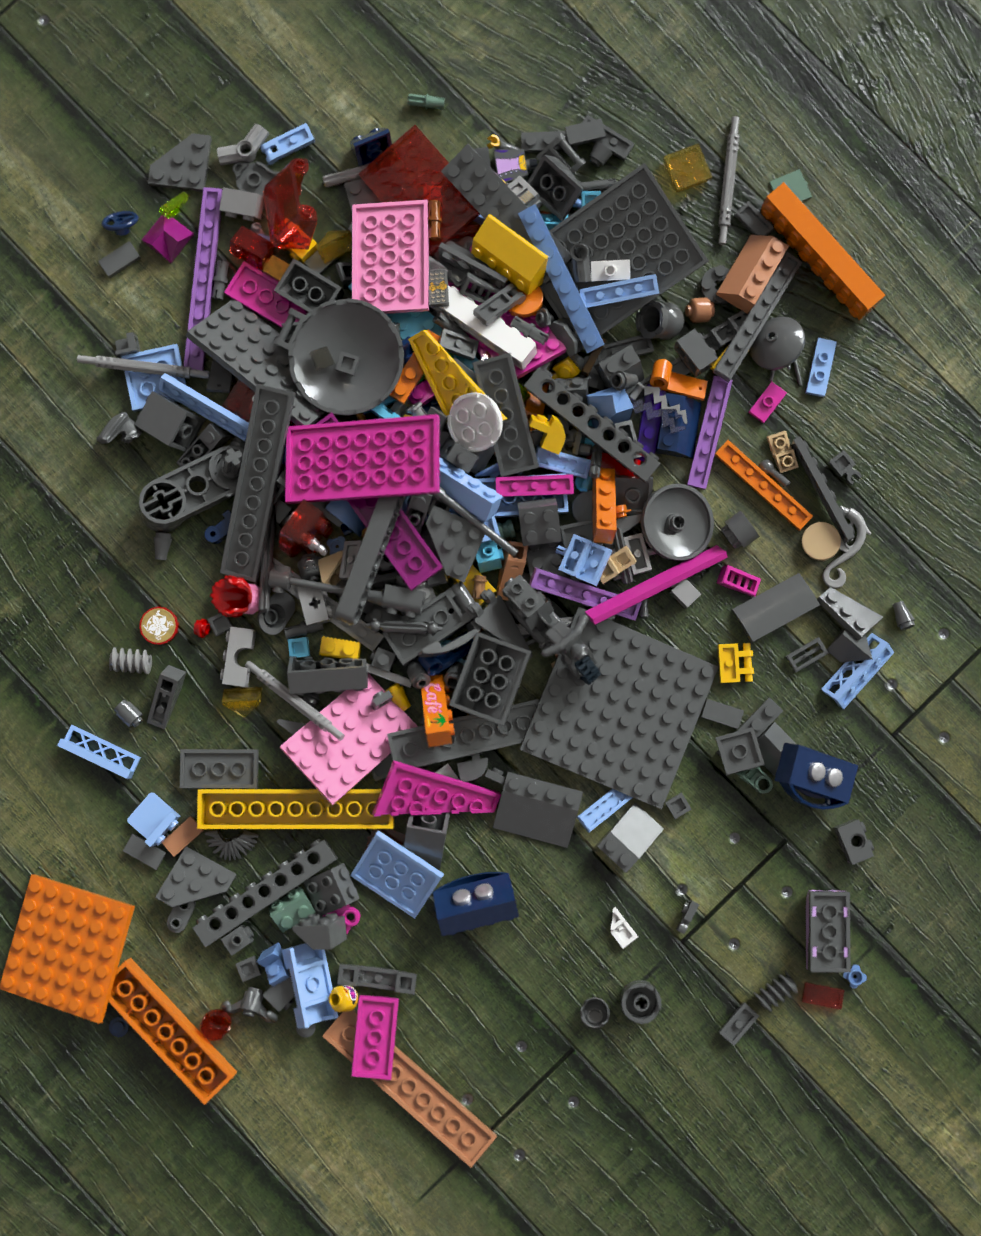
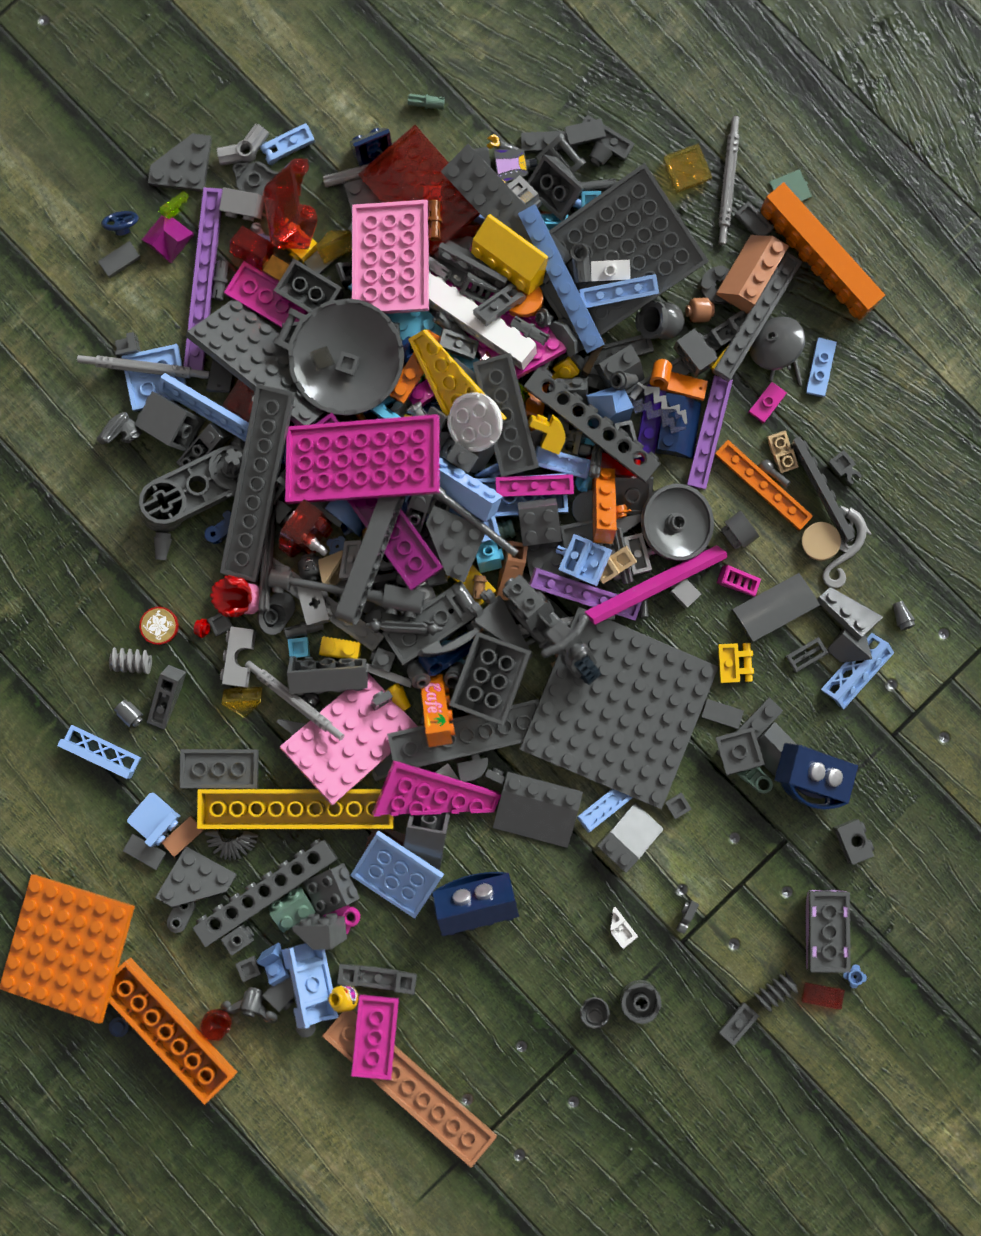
(438, 288): dark grey tile -> none

